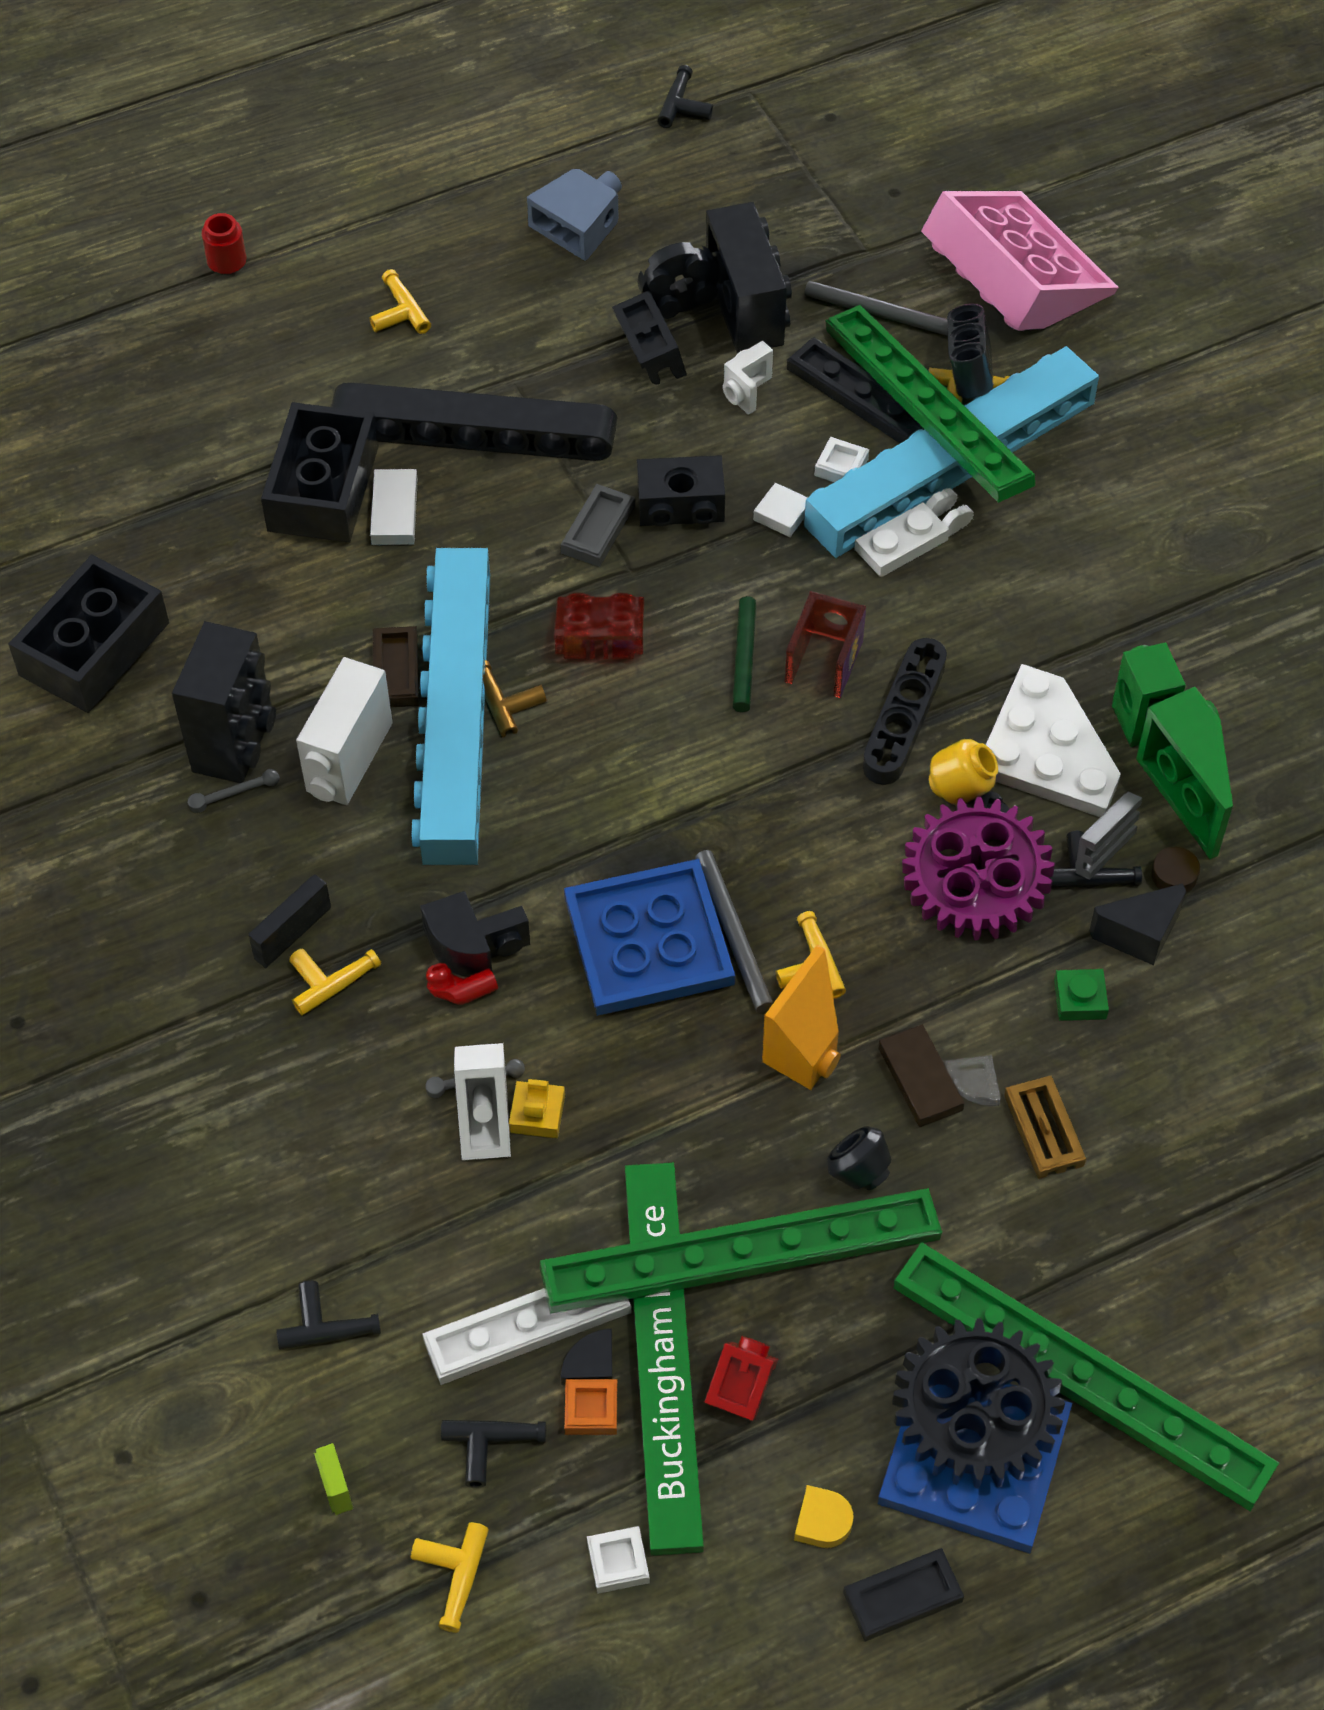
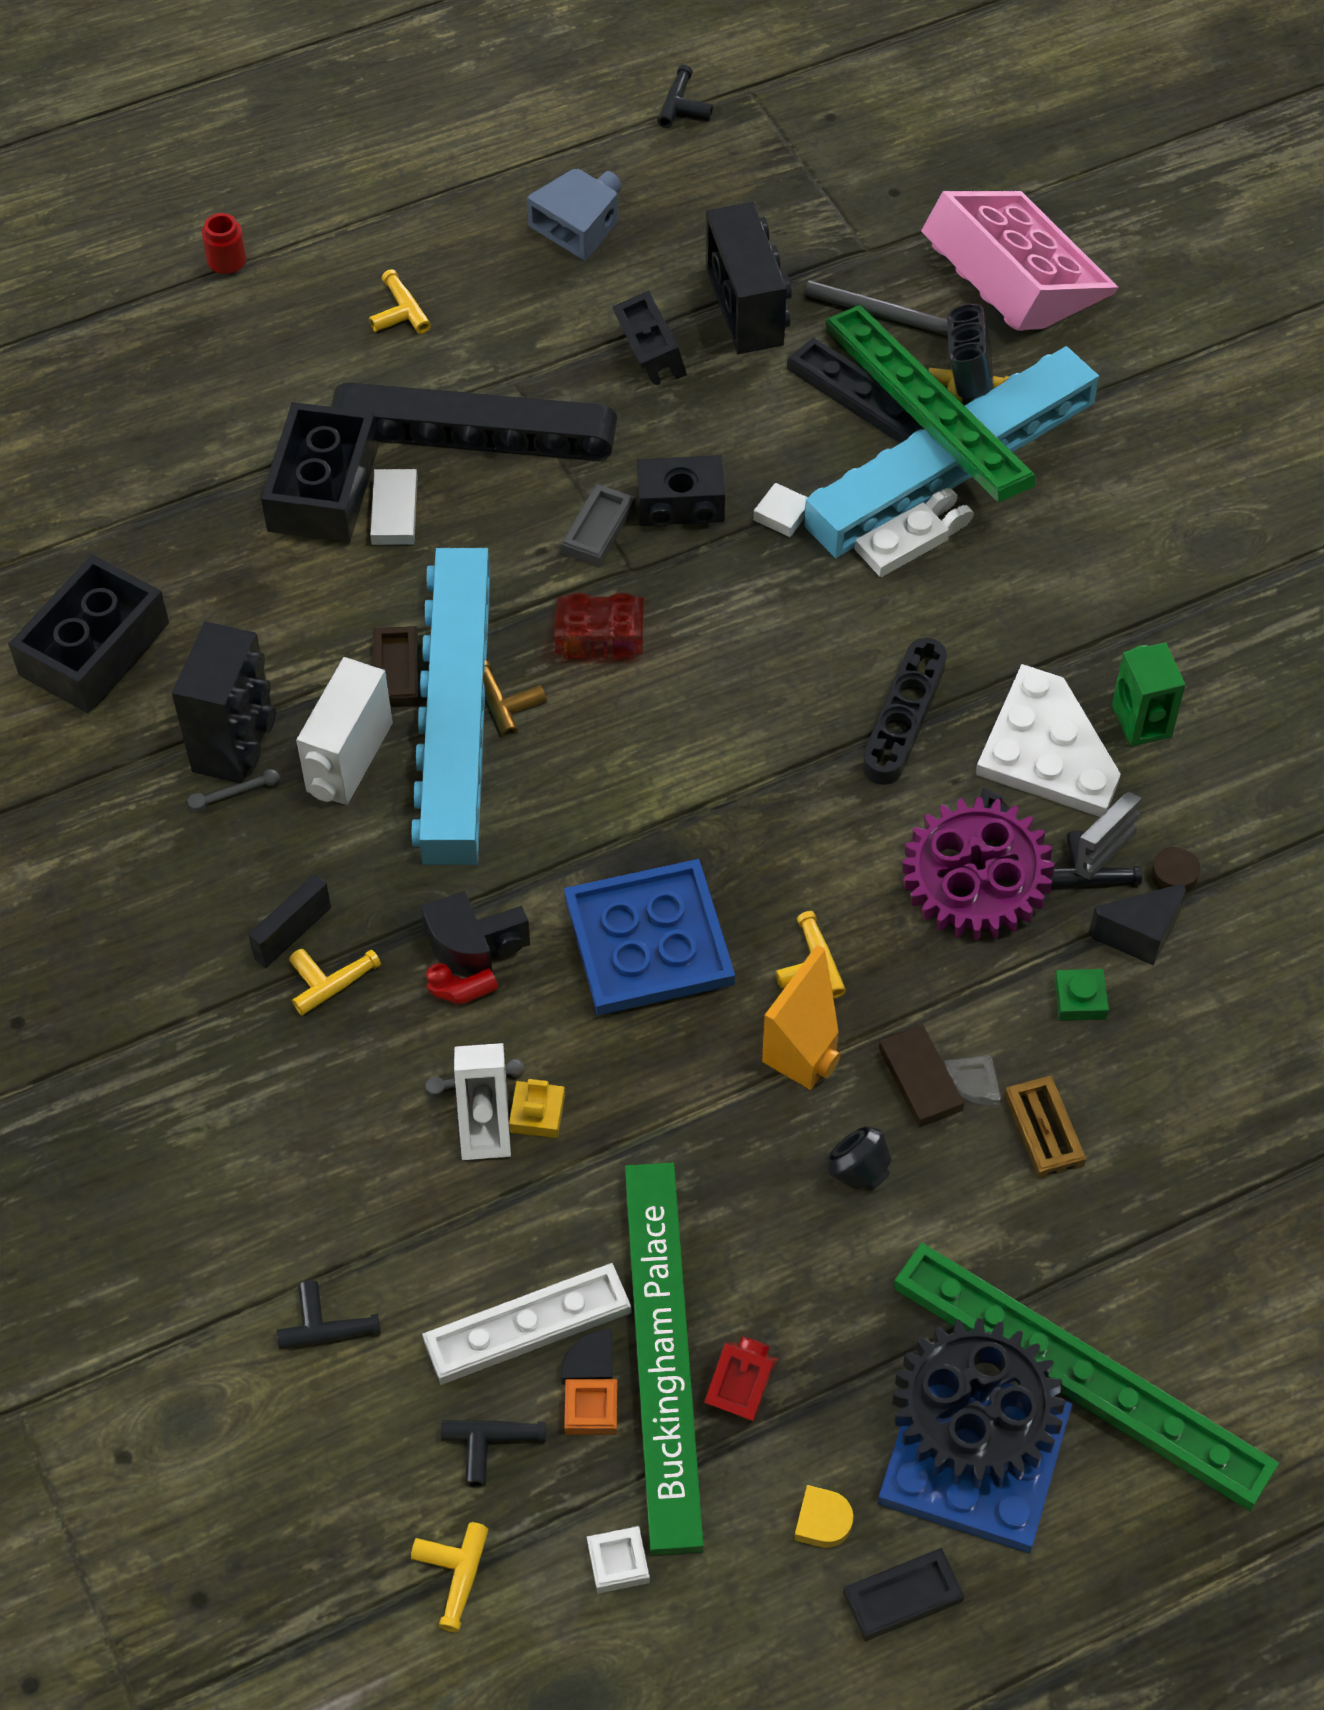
(333, 1479): lime tile -> none
(695, 288): black plate -> none
(735, 933): dark grey bar -> none
(739, 1250): green tile -> none
(744, 654): dark green bar -> none
(745, 373): white bracket -> none
(814, 621): clear red piece -> none
(839, 458): white tile -> none
(963, 771): yellow head -> none
(1188, 764): green slope -> none

